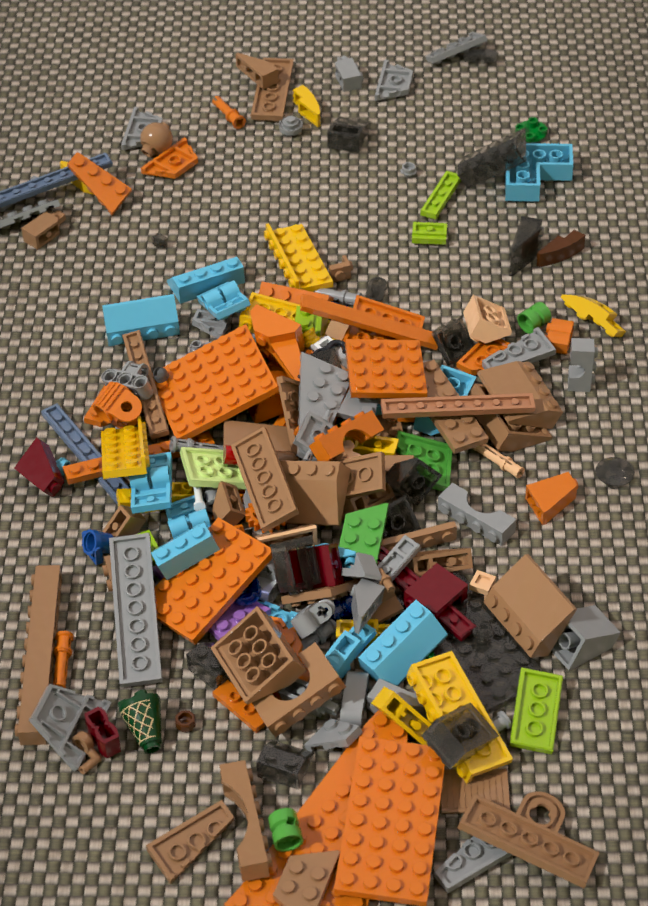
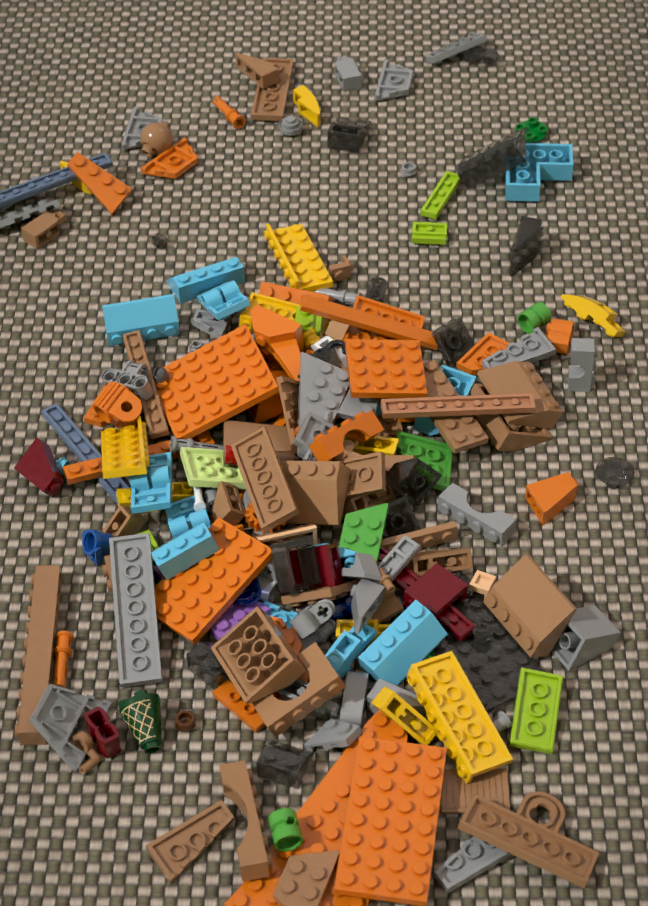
(459, 735): clear smoke slope -> none
(486, 320): light nougat slope -> none
(505, 462): light nougat pin -> none
(561, 249): reddish brown slope -> none

